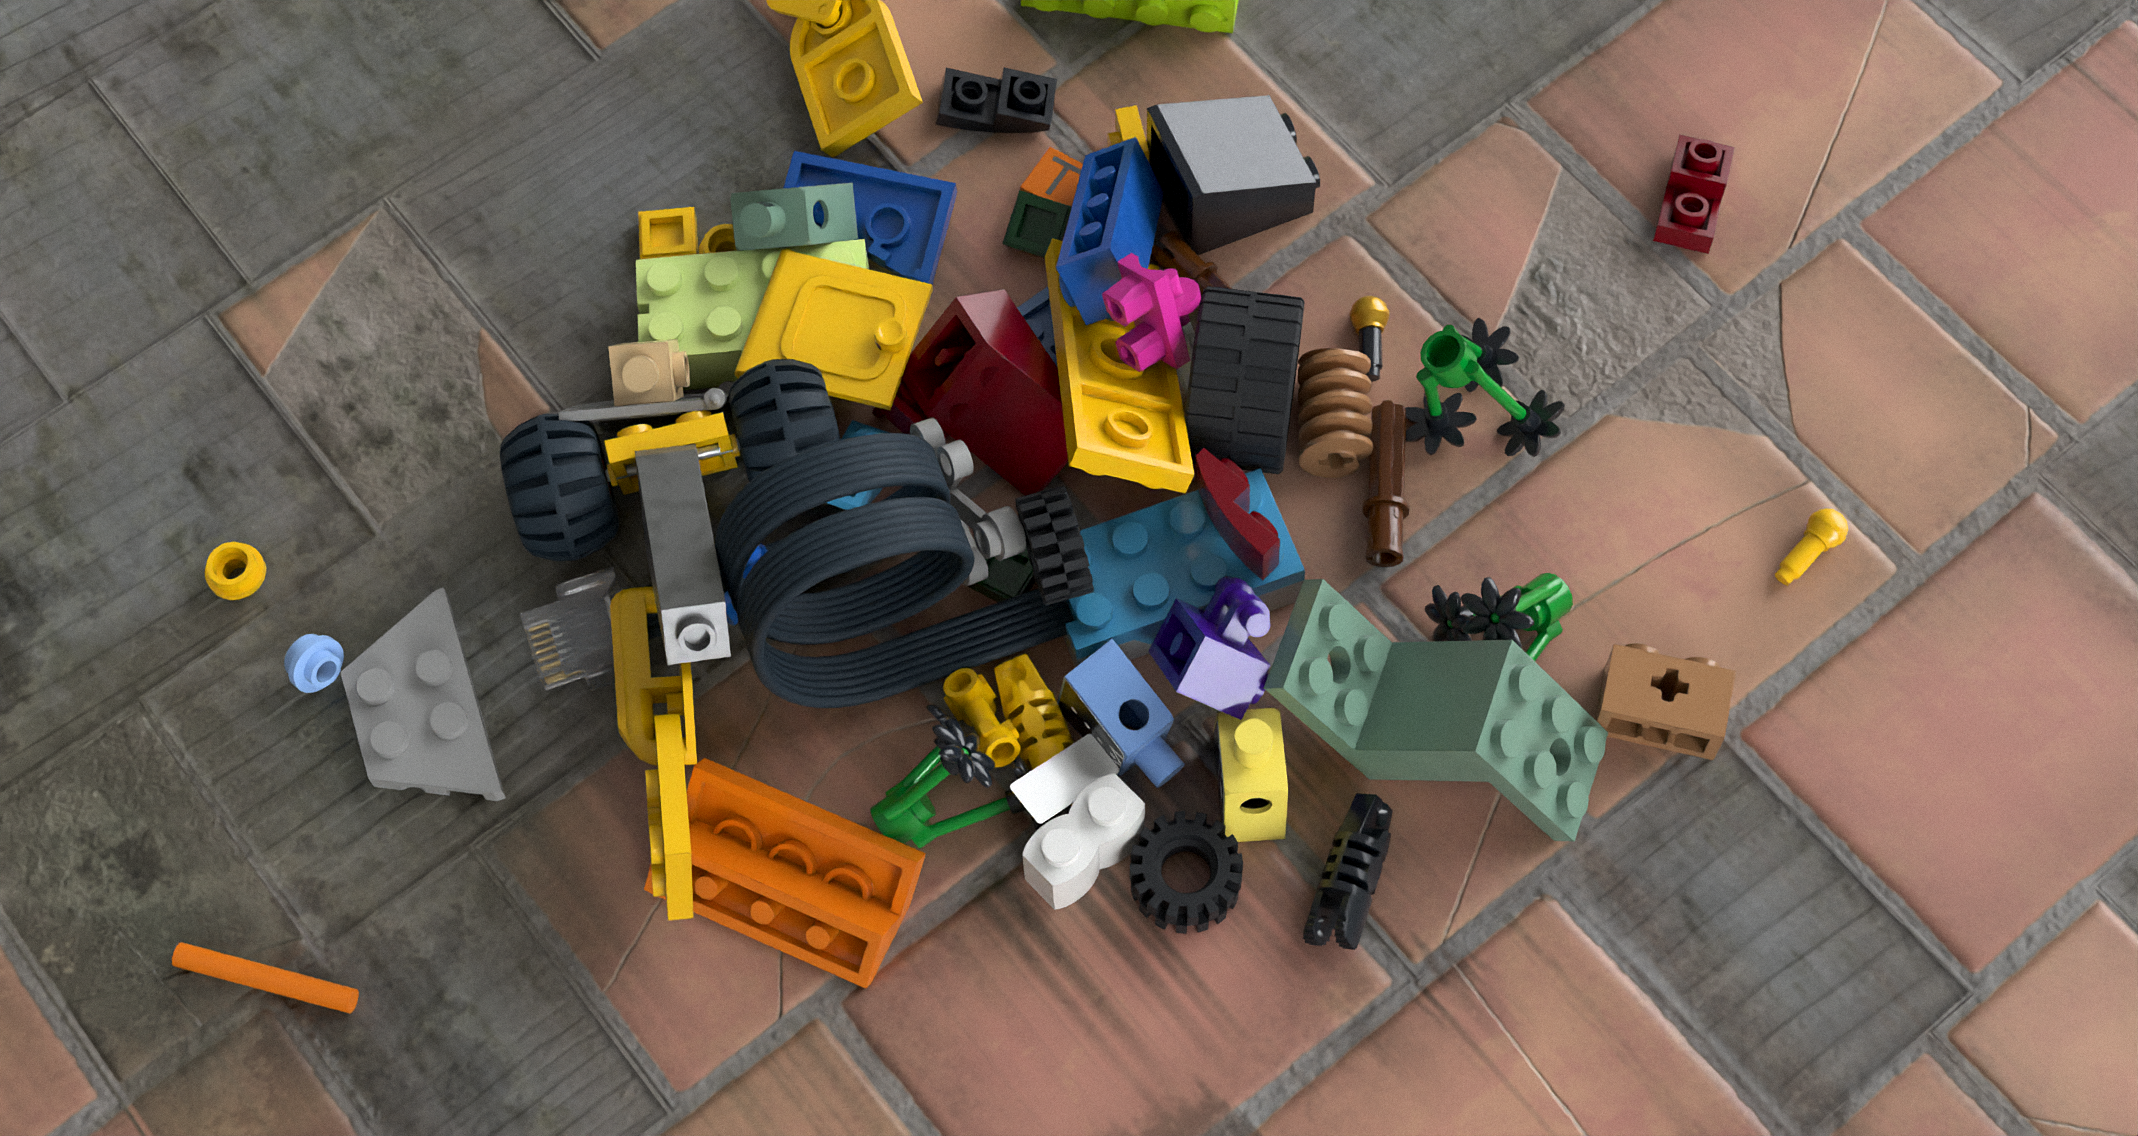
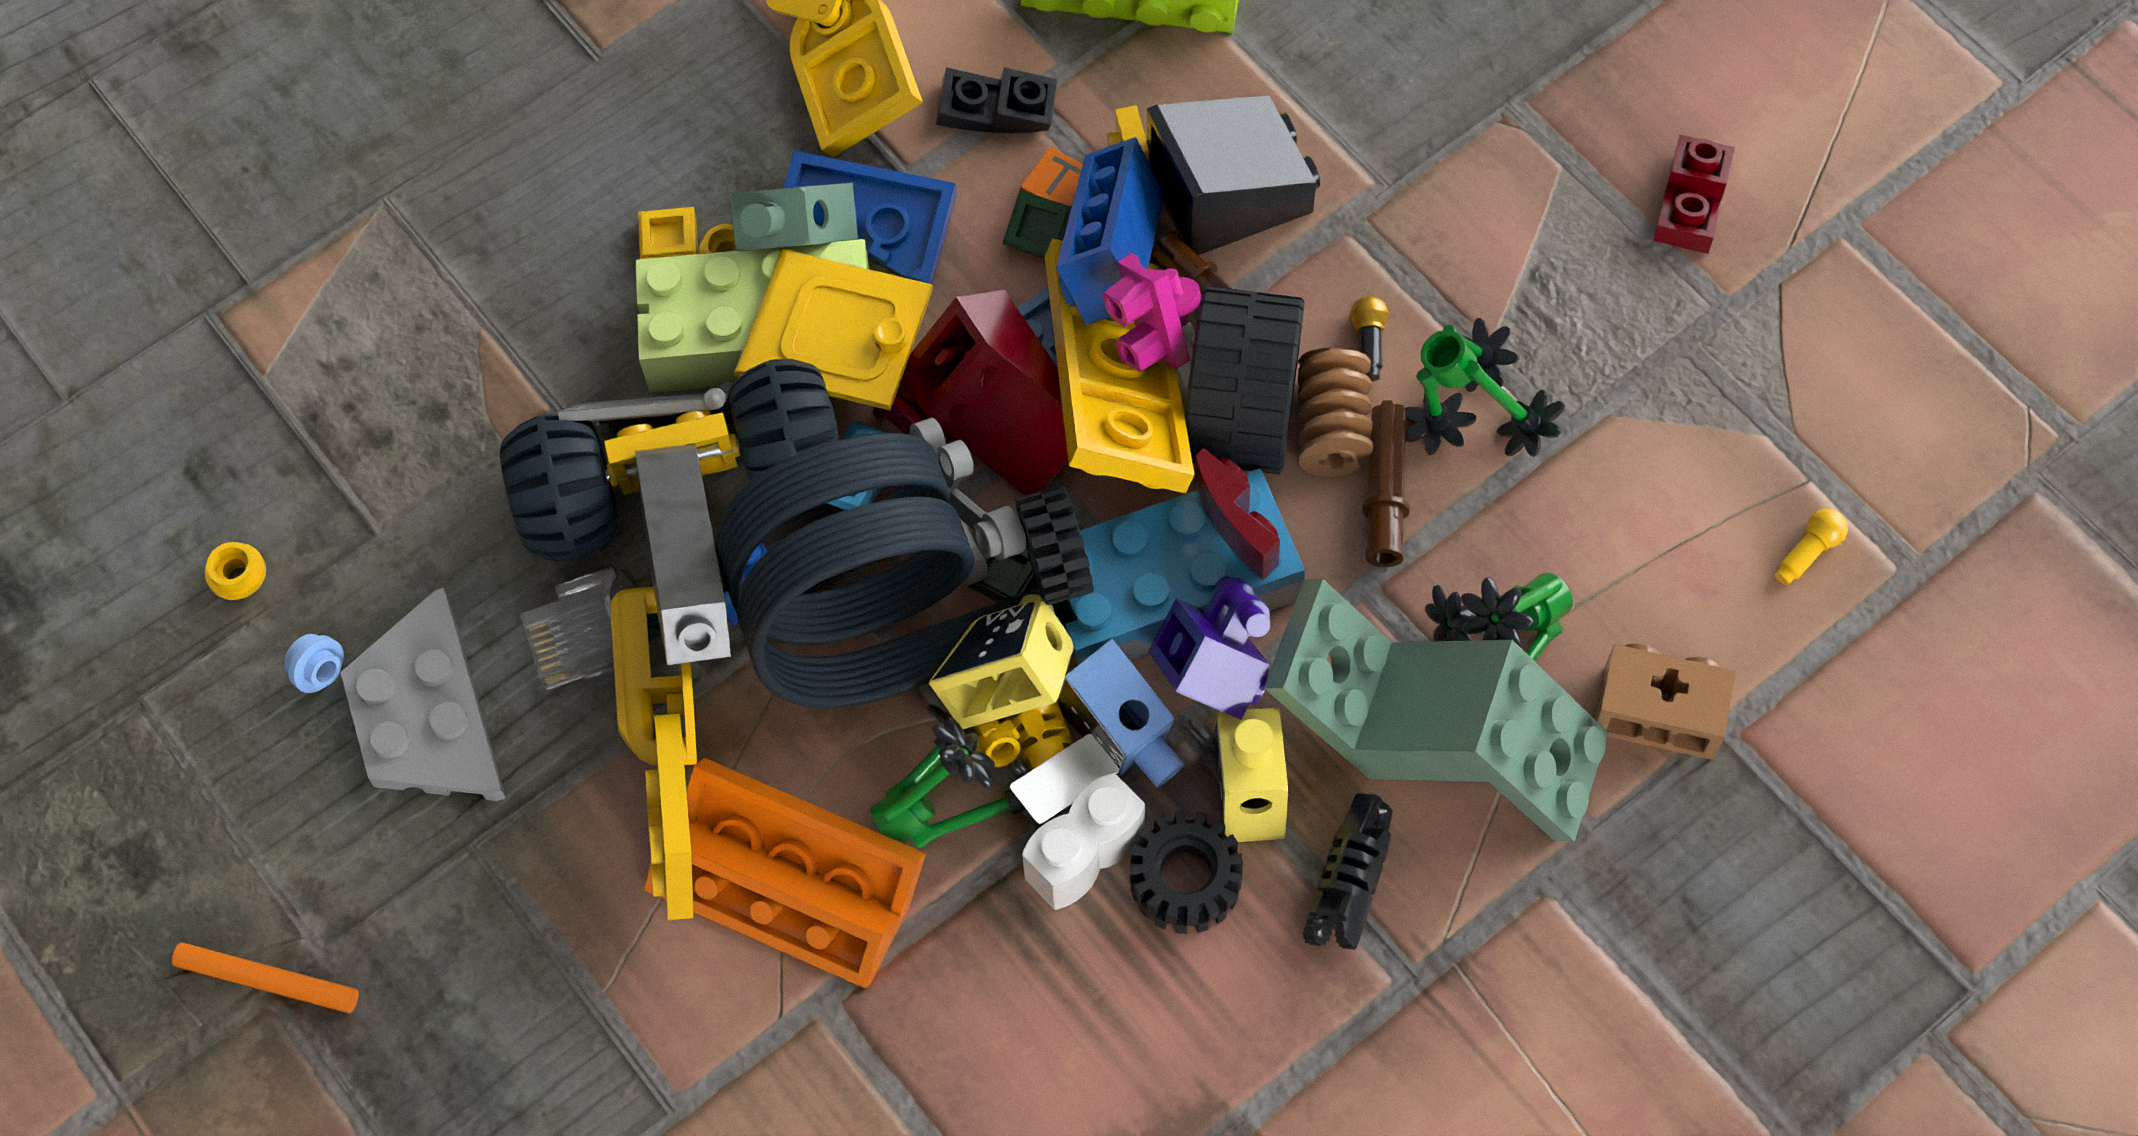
(648, 372): tan brick -> none
(1005, 664): none -> light yellow torso

